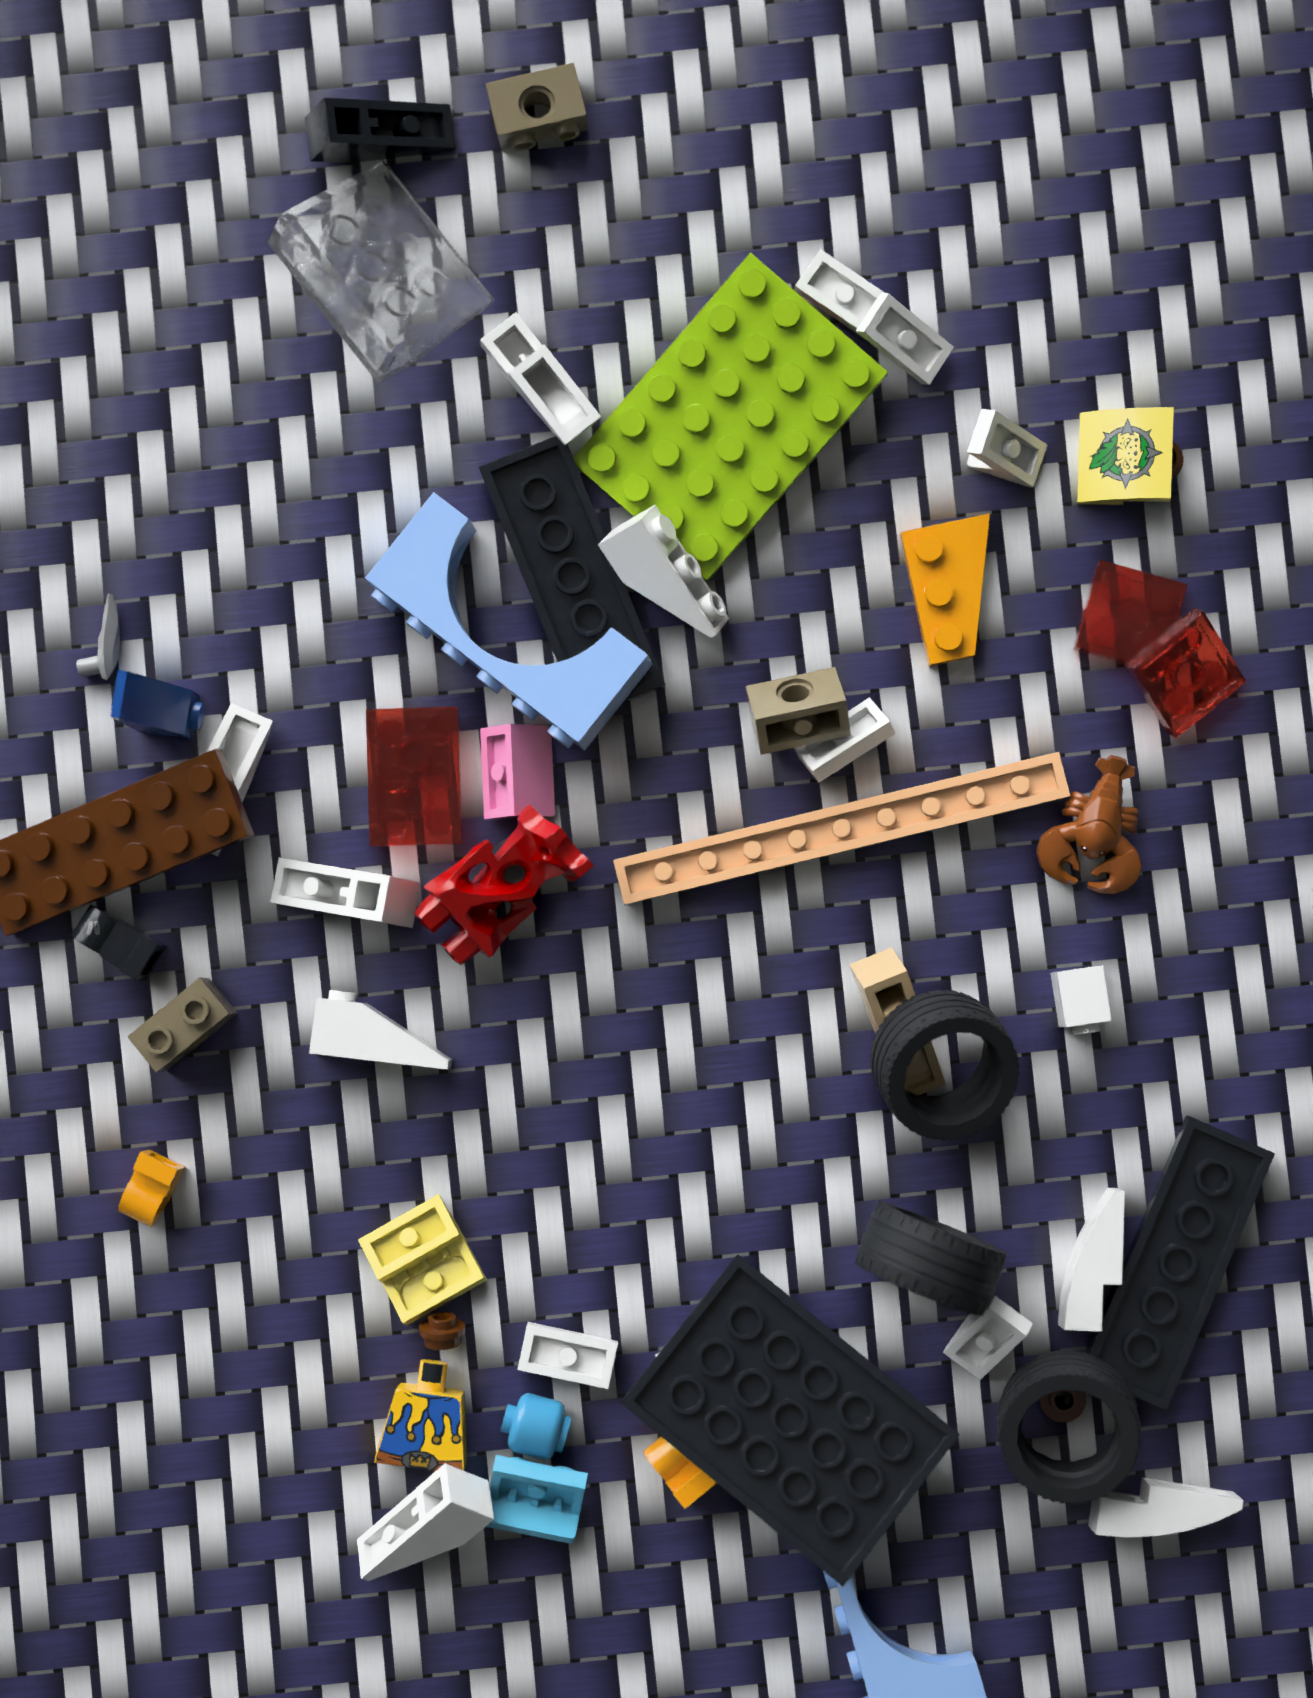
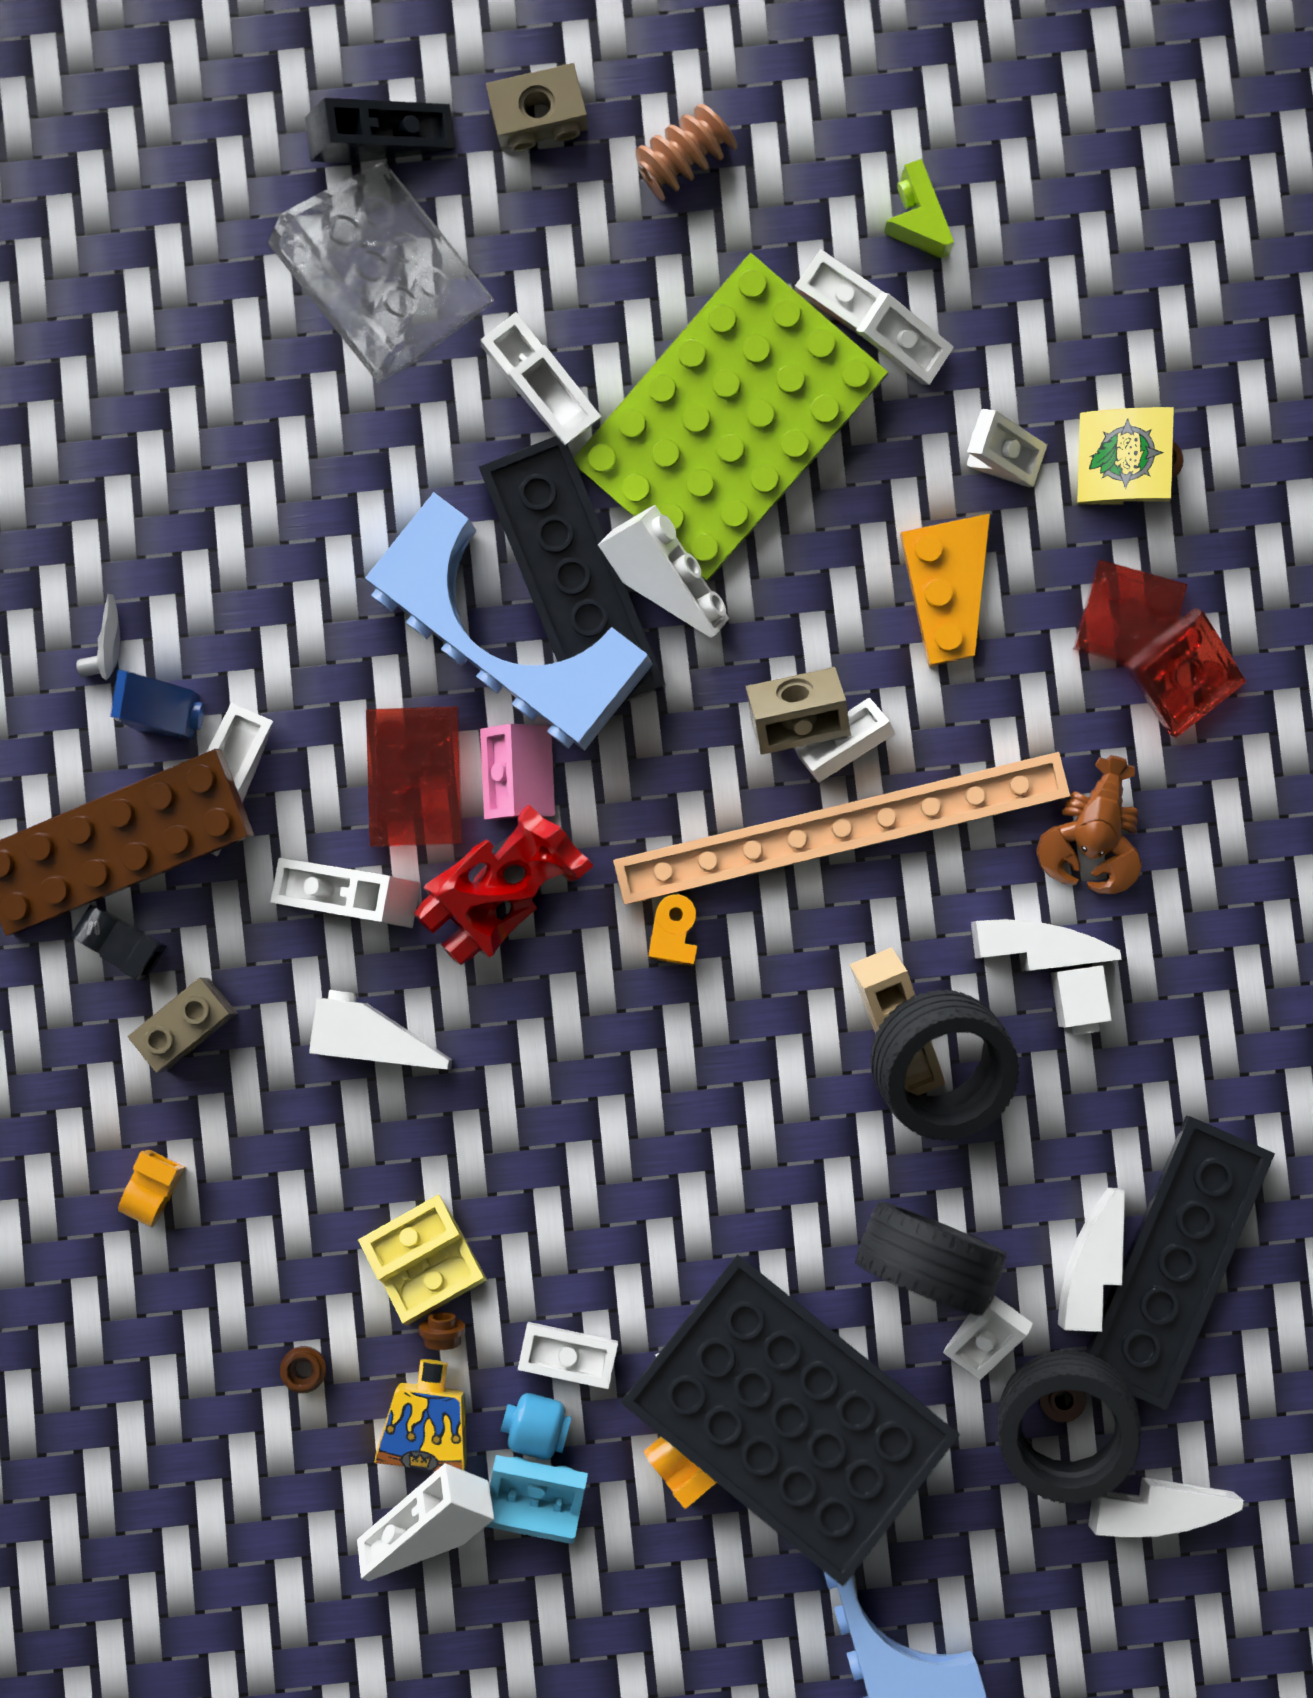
(292, 1379): none -> reddish brown plate
(671, 924): none -> light orange leg
(683, 148): none -> nougat piece
(925, 223): none -> lime slope
(1039, 944): none -> white slope

